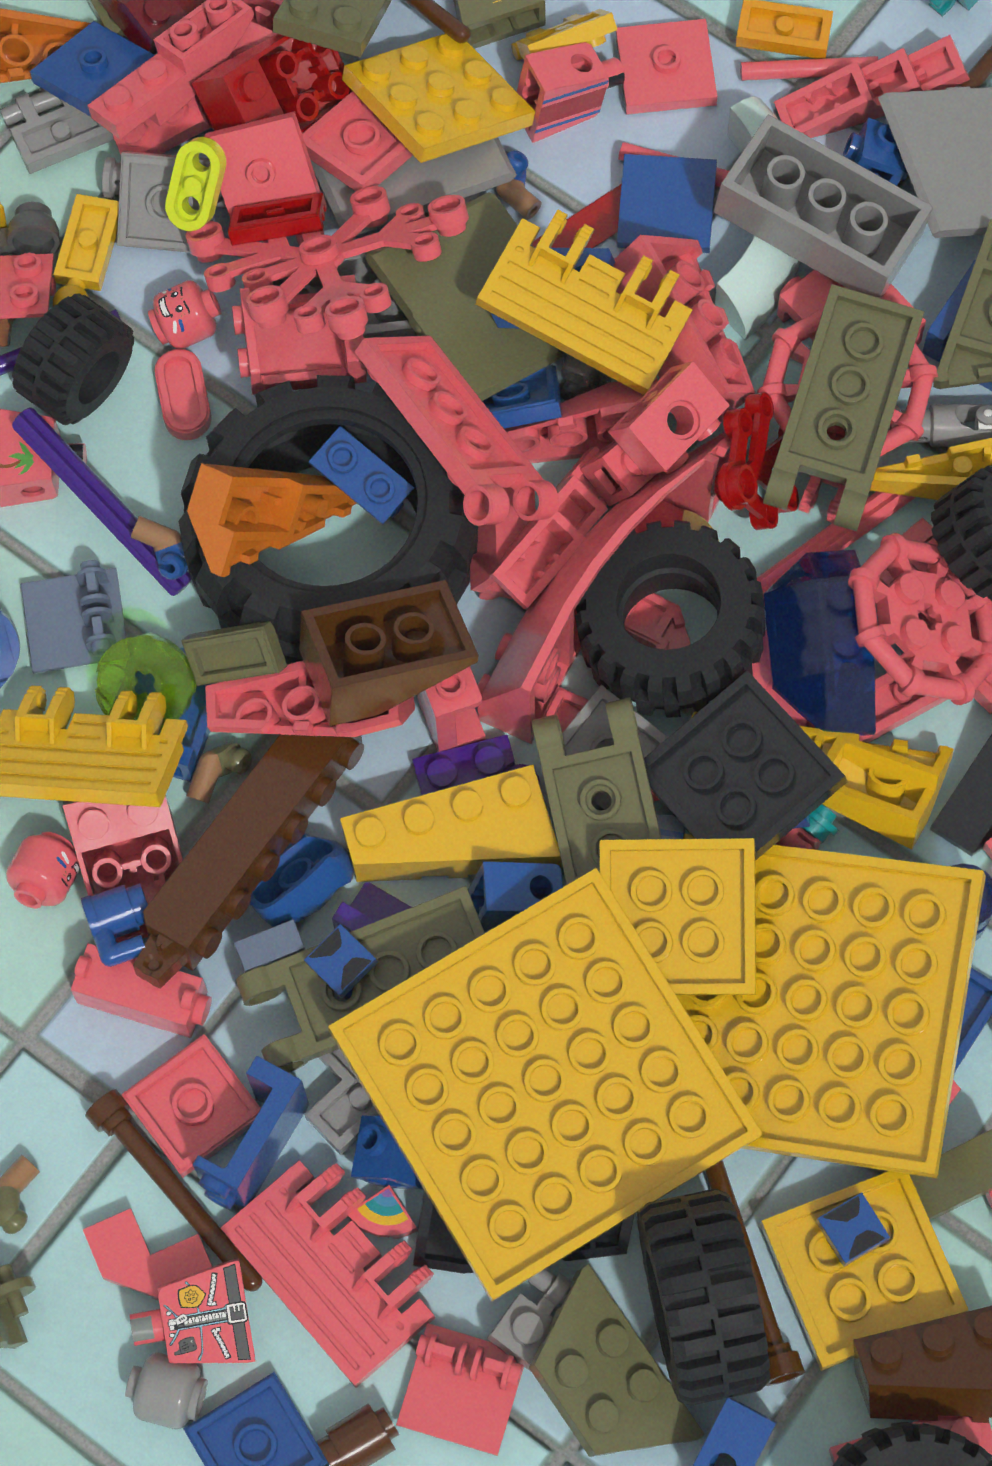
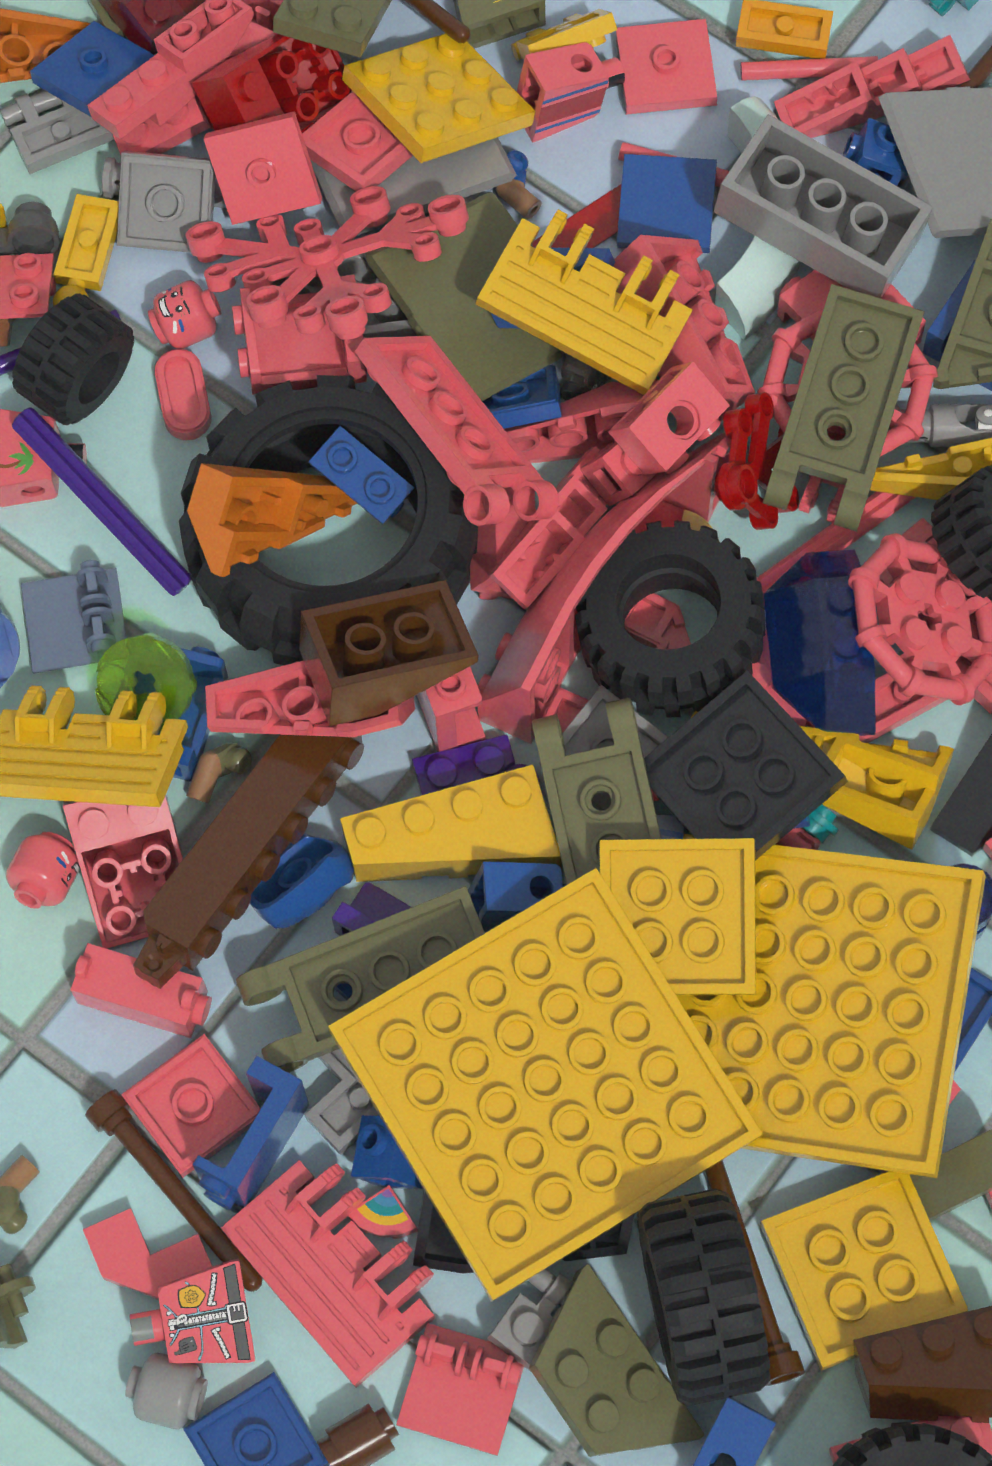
(113, 916): blue piece -> none
(166, 544): arm -> none
(195, 181): neon yellow plate -> none
(234, 653): olive tile -> none
(269, 946): sand blue piece -> none
(277, 218): red tile -> none
(340, 961): blue tile -> none
(852, 1229): blue tile -> none

